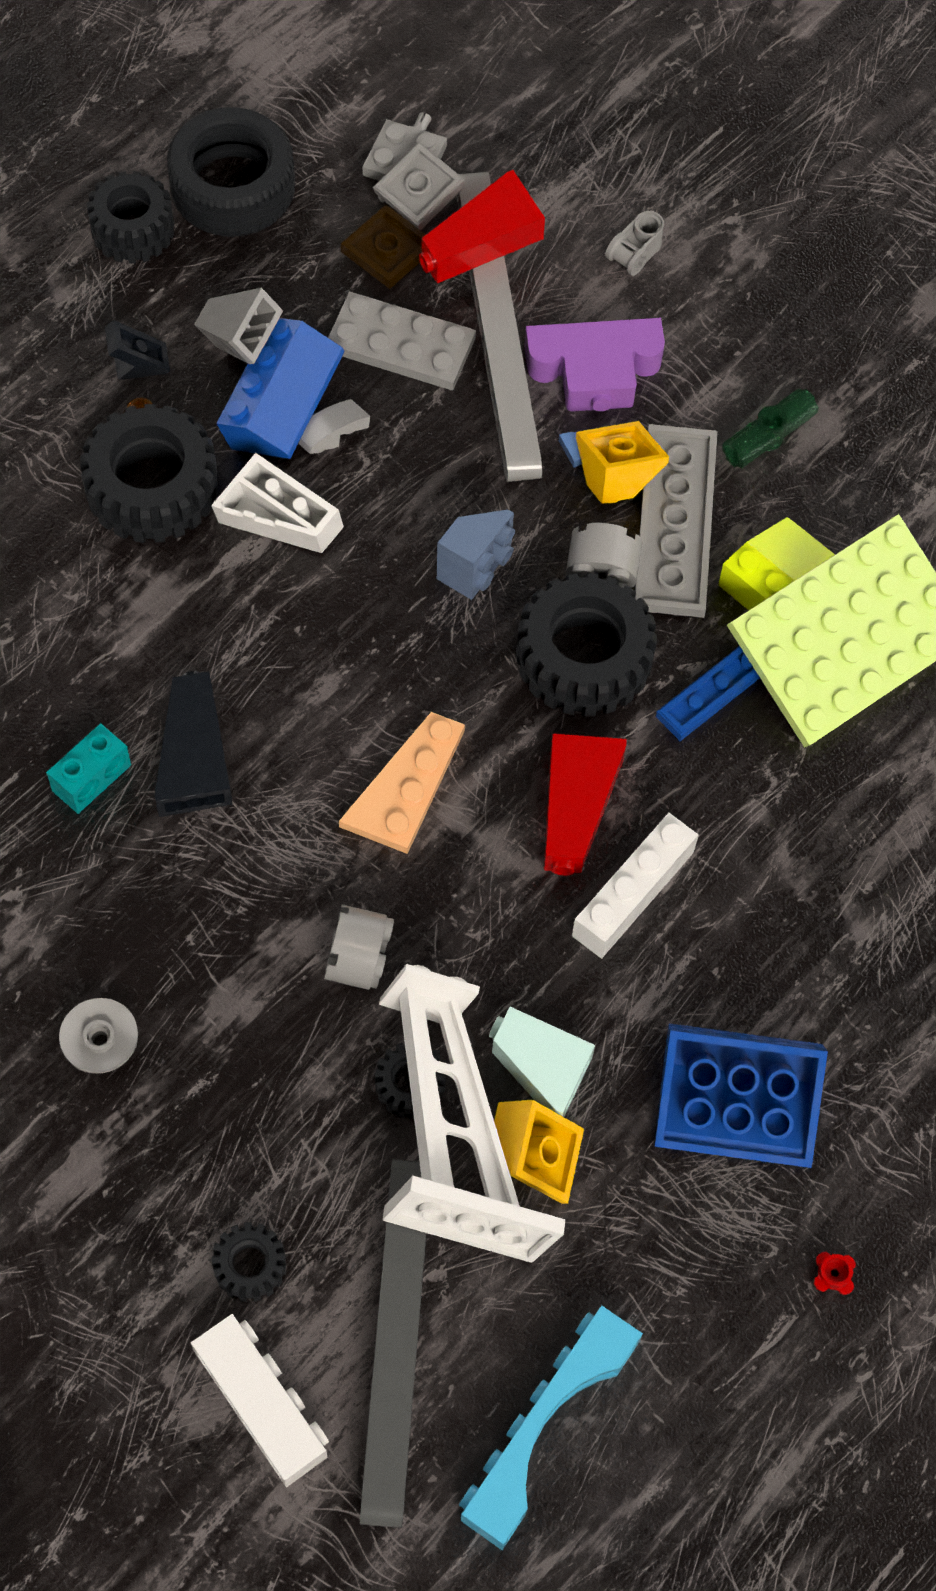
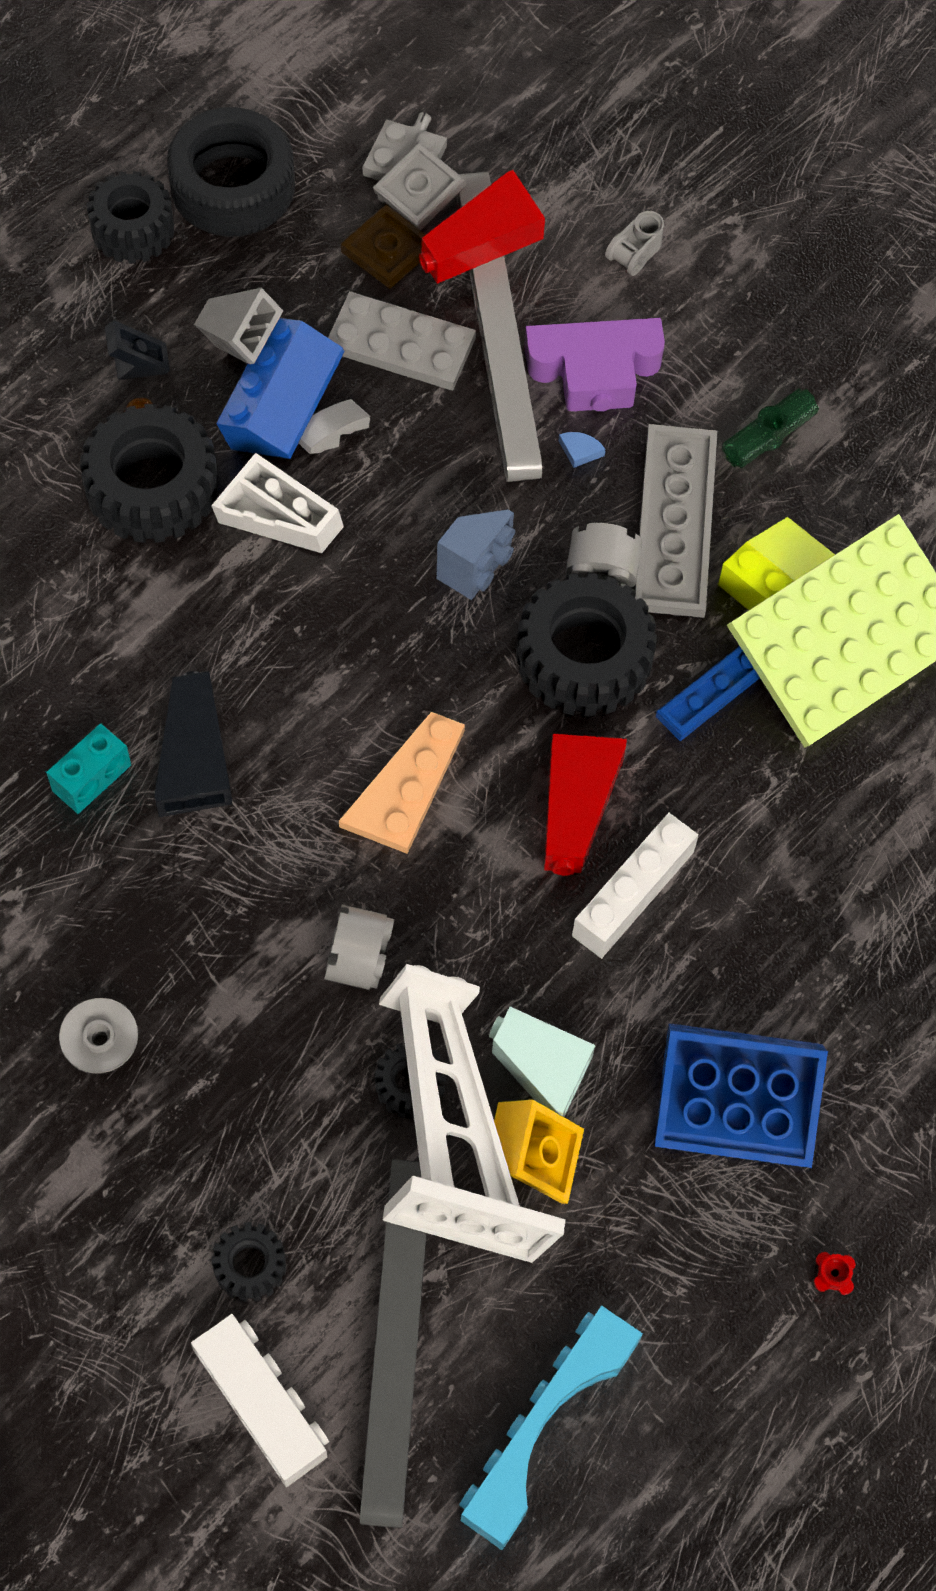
(619, 460): yellow slope -> none

